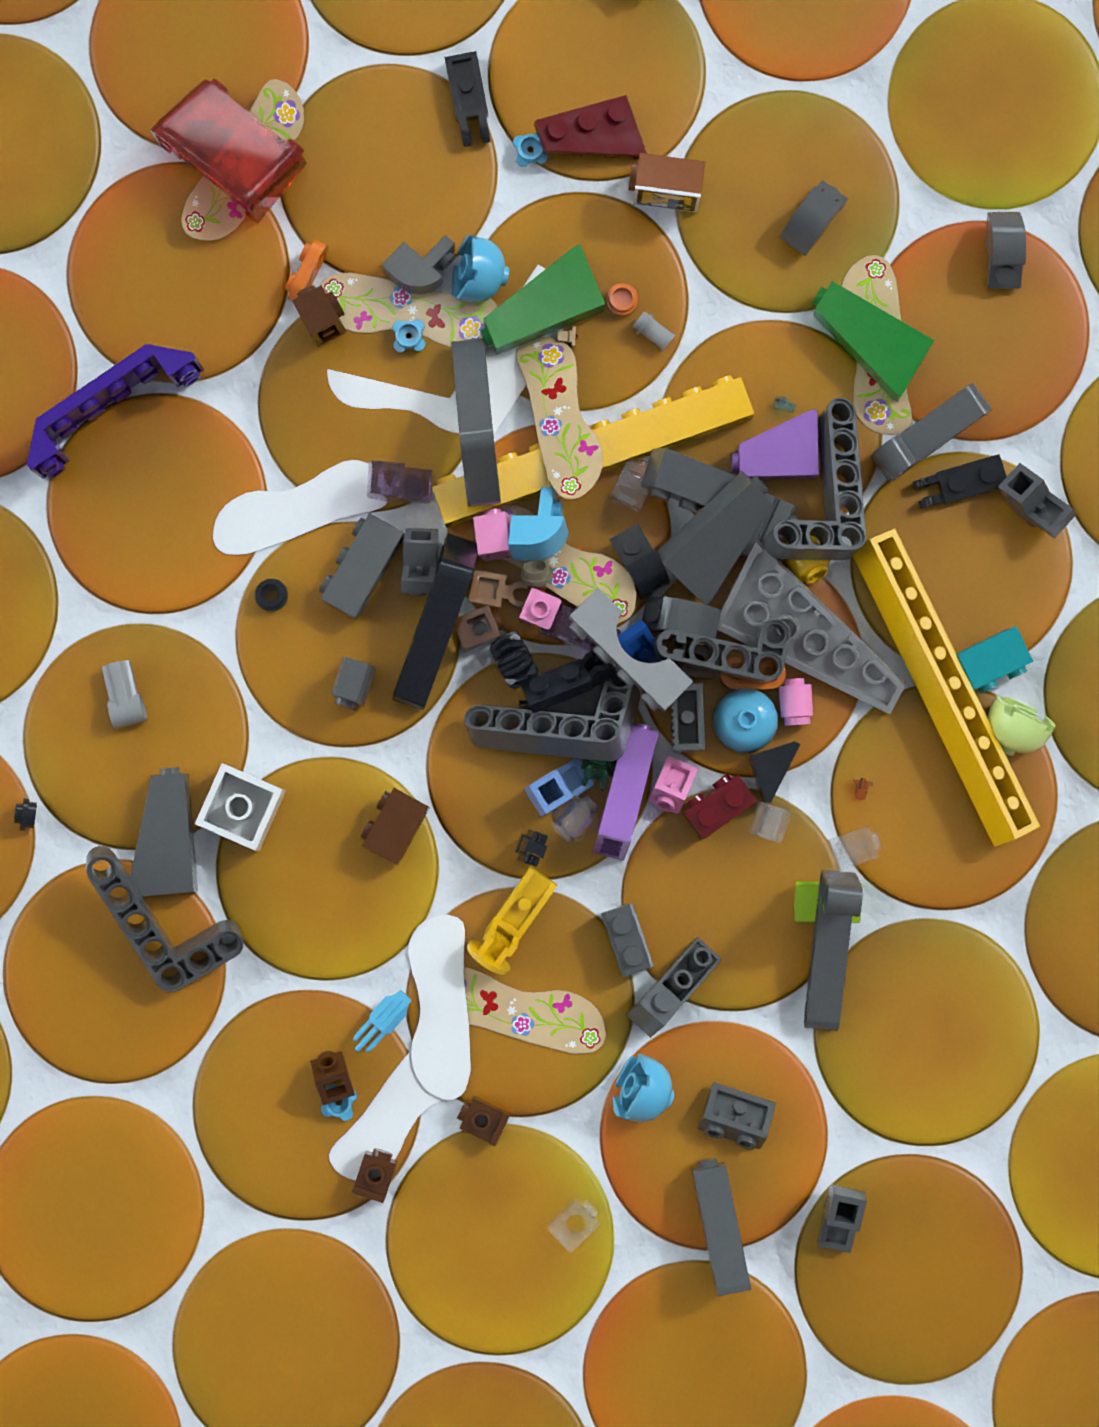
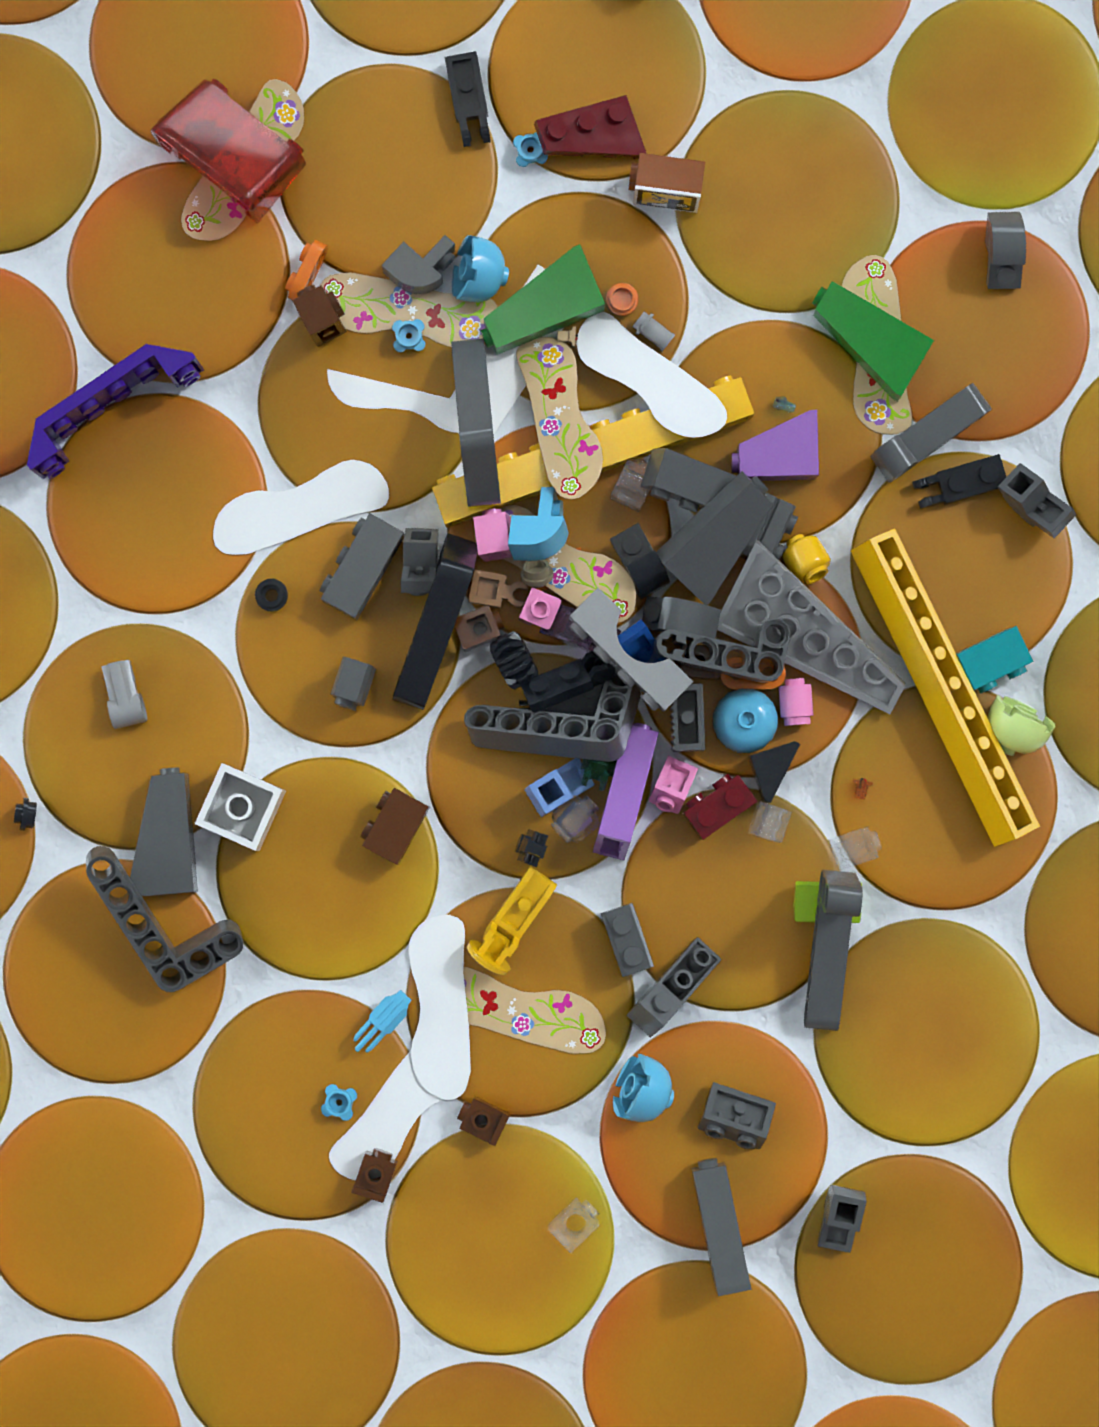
(330, 1068): reddish brown brick -> none
(398, 483): brick -> none
(670, 392): none -> white sticker
(813, 217): dark grey brick -> none
(834, 493): dark grey beam -> none

